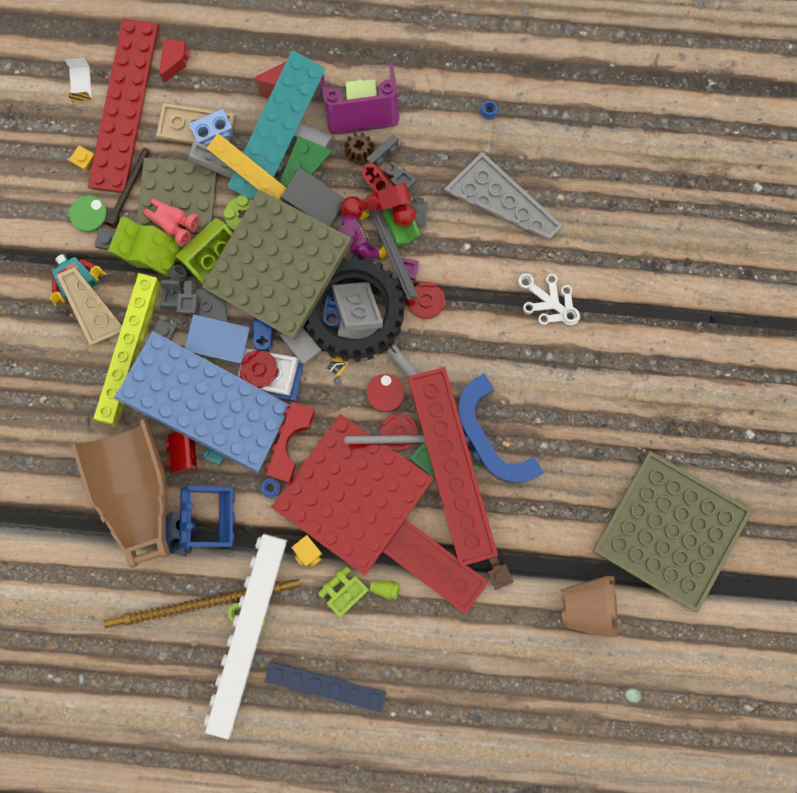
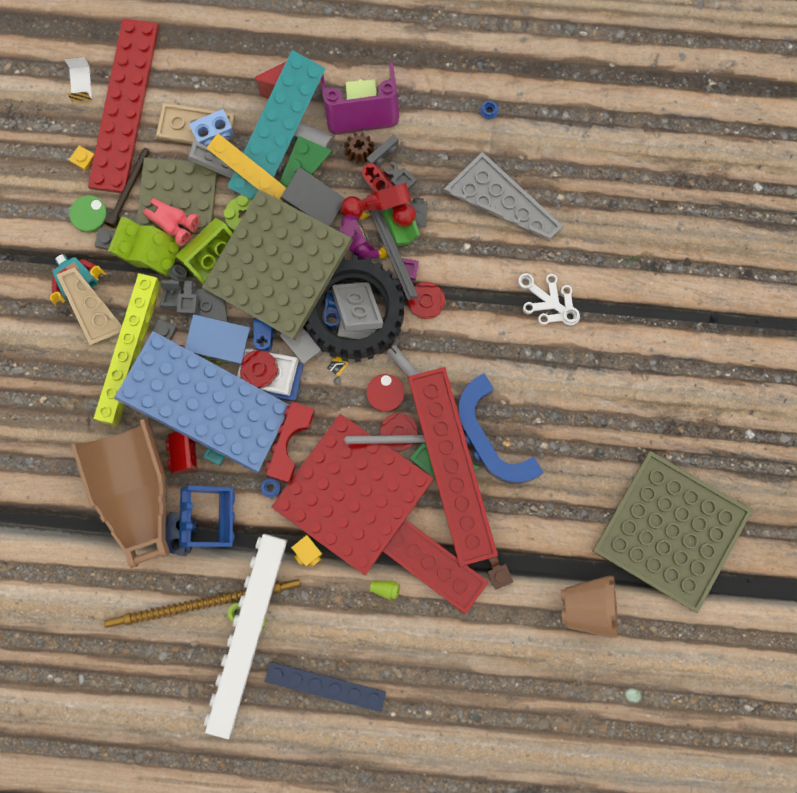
(173, 58): red slope -> none
(347, 596): lime plate -> none

